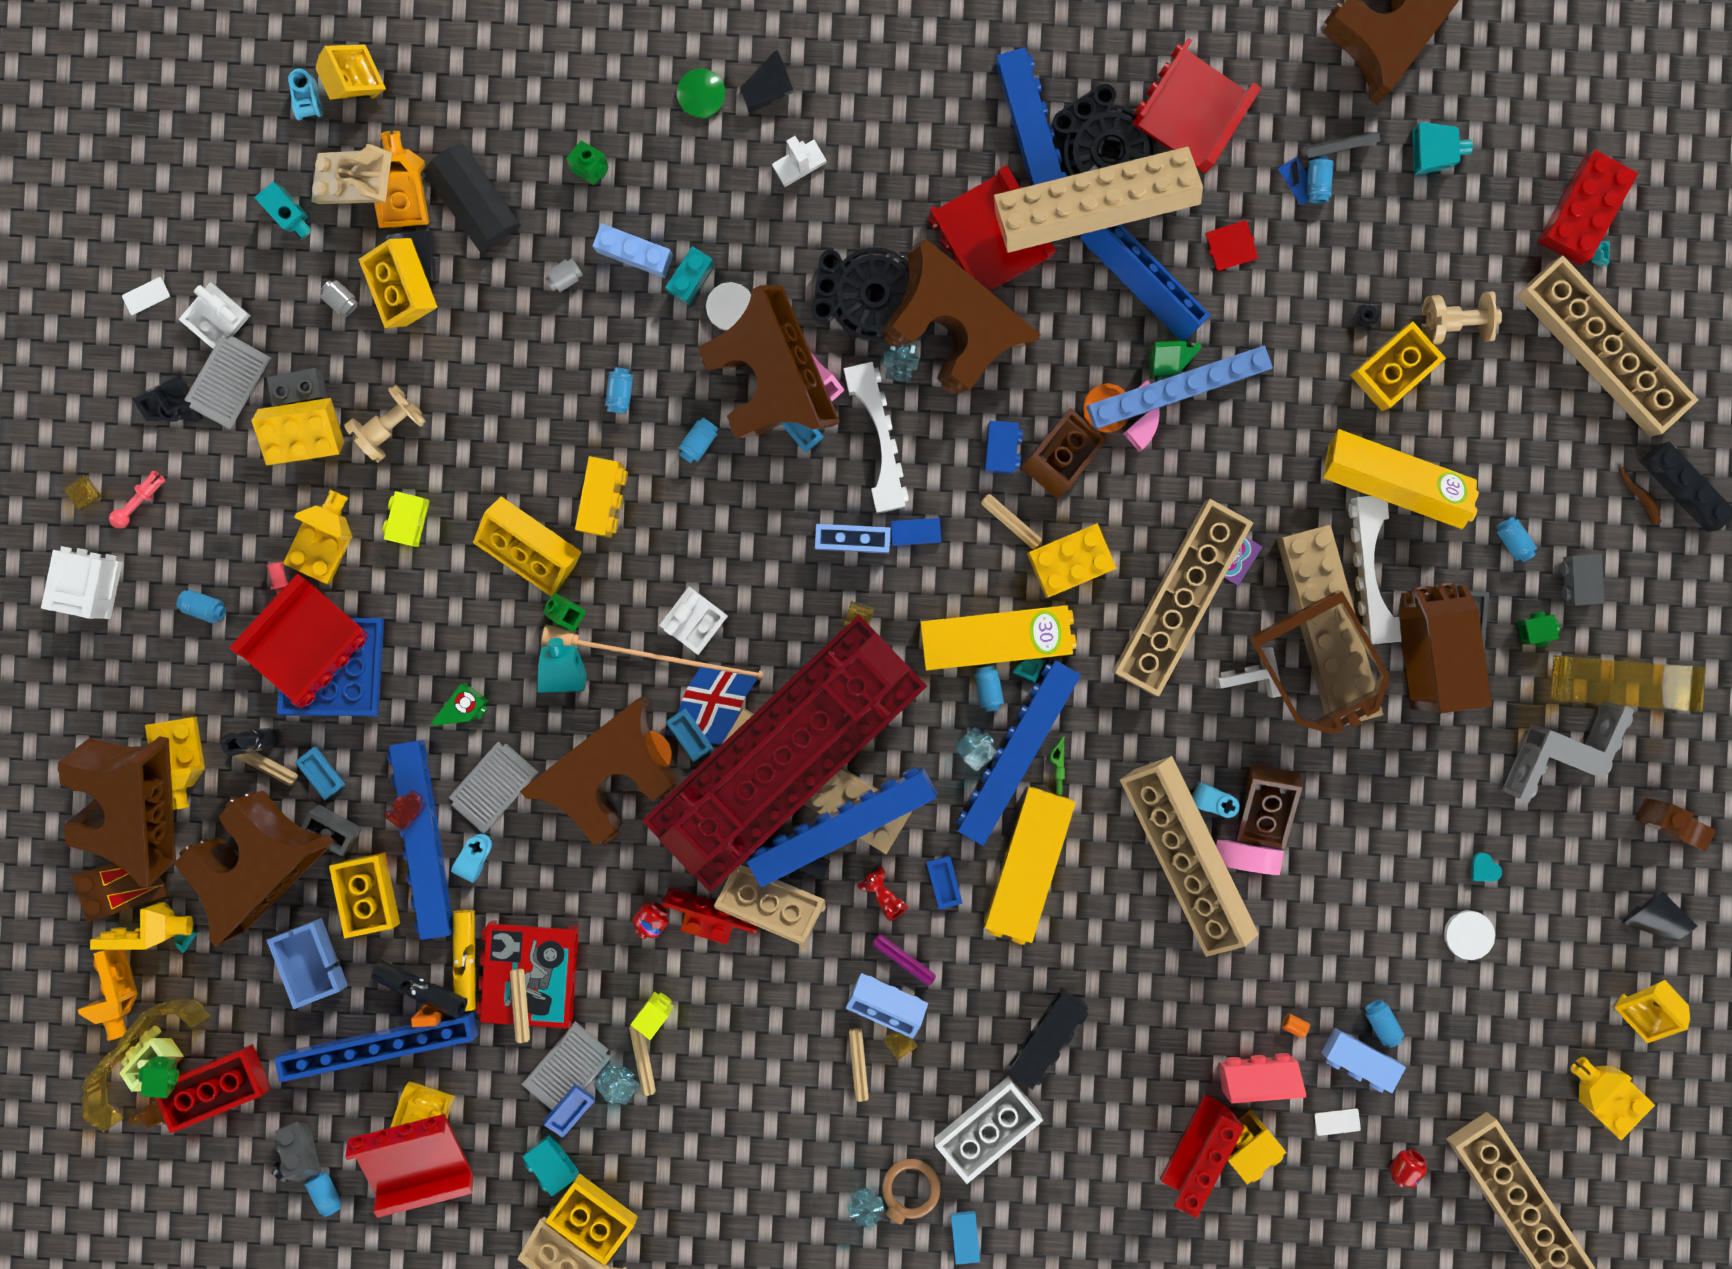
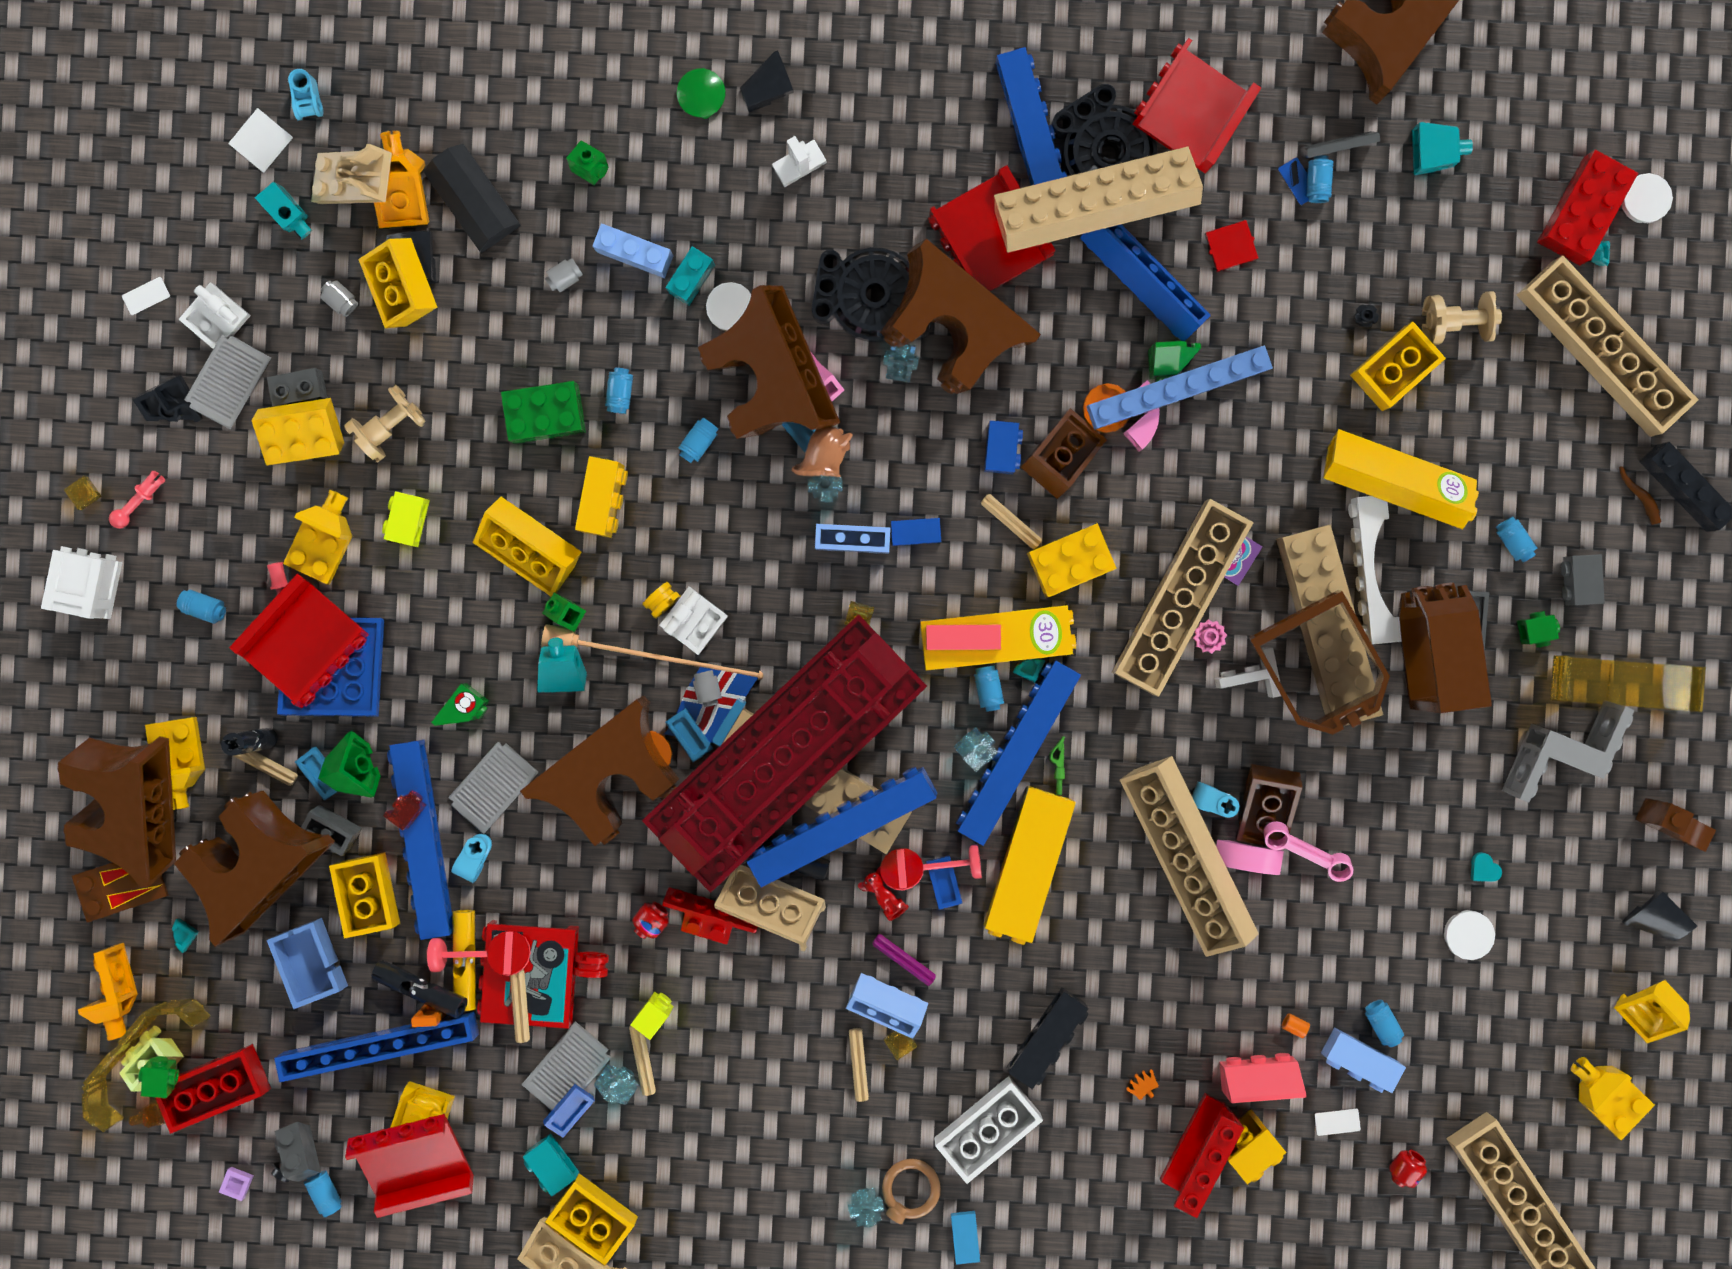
(156, 926): yellow plate -> none
(236, 1183): none -> lavender plate
(260, 140): none -> white sticker
(348, 72): yellow brick -> none
(350, 767): none -> green slope
(506, 953): none -> piece
(543, 412): none -> green brick
(591, 964): none -> red wheel
(661, 600): none -> yellow wheel
(707, 688): none -> light grey brick
(728, 721): none -> dark azure tile
(824, 453): none -> nougat hair
(828, 494): none -> clear light blue brick
(863, 384): white arch -> none
(904, 868): none -> piece
(963, 637): none -> coral tile
(1144, 1085): none -> orange piece
(1210, 636): none -> bright pink piece
(1308, 851): none -> bright pink piece
(1648, 199): none -> white tile

